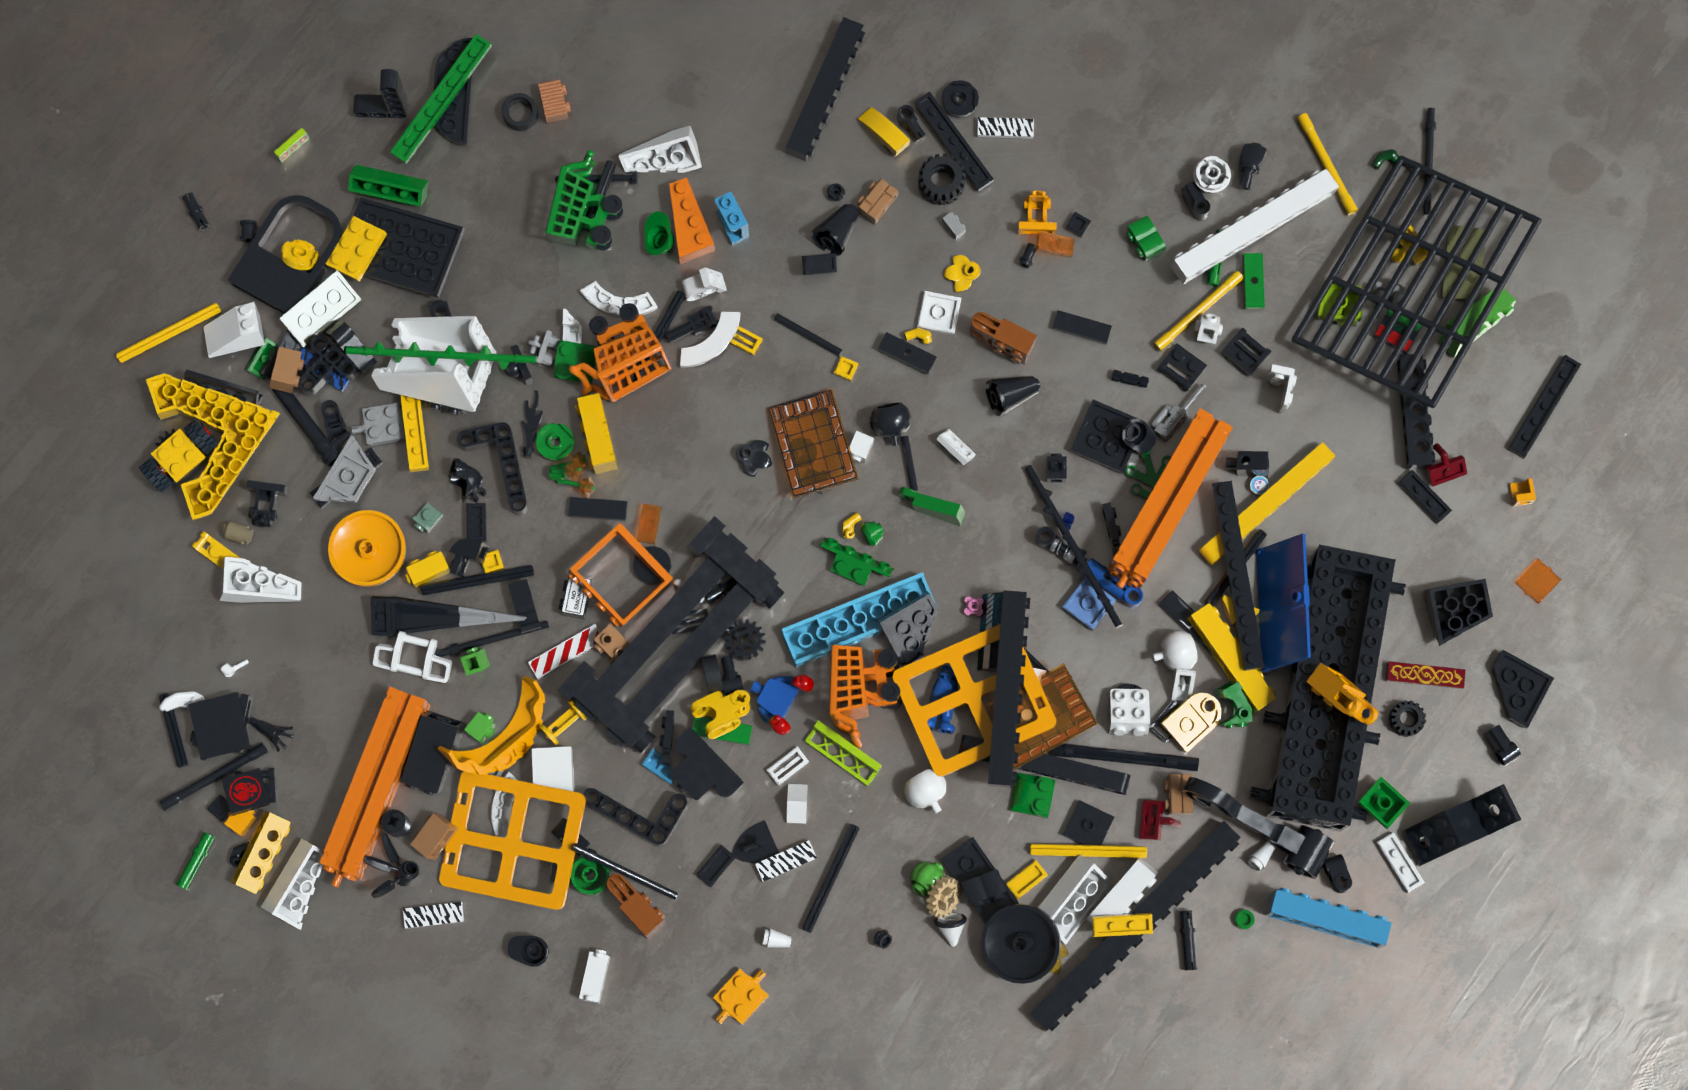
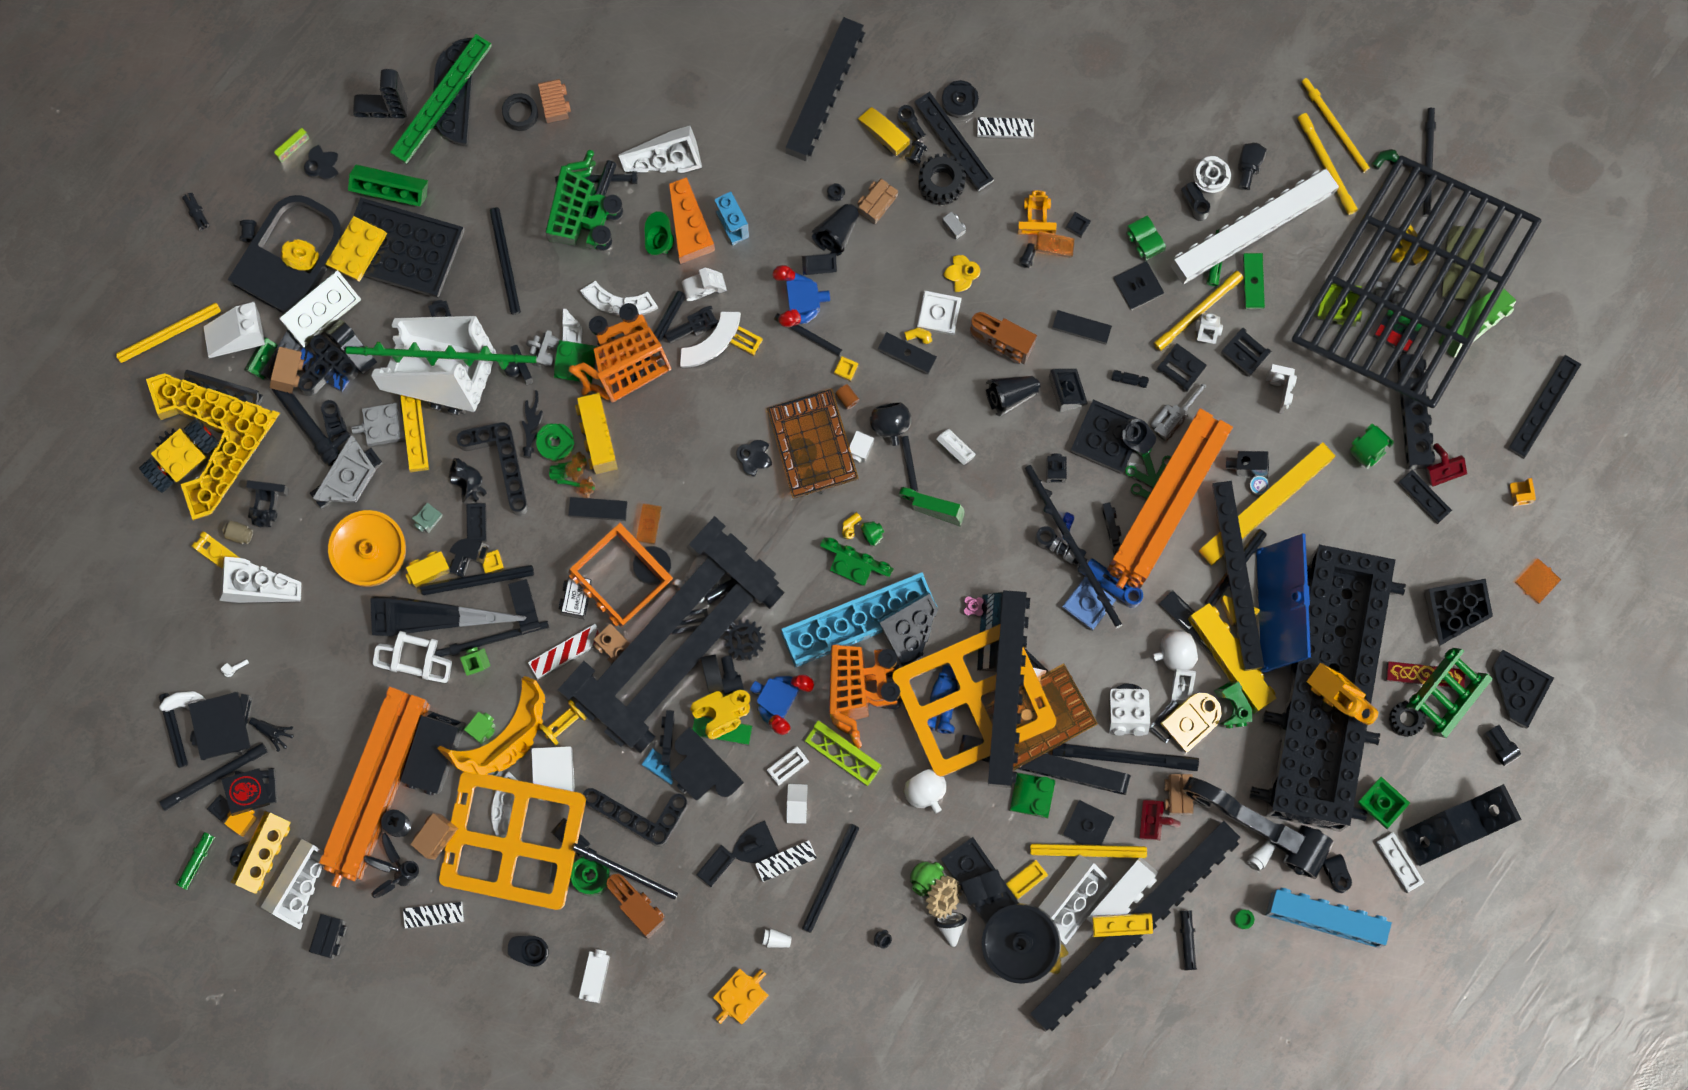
(323, 161): none -> black plate
(327, 936): none -> black brick
(505, 261): none -> black axle
(802, 297): none -> blue torso
(847, 396): none -> dark orange piece
(917, 147): none -> black bush
(1067, 389): none -> black slope
(1138, 285): none -> black piece
(1314, 95): none -> yellow bar
(1371, 446): none -> green brick
(1466, 698): none -> green fence

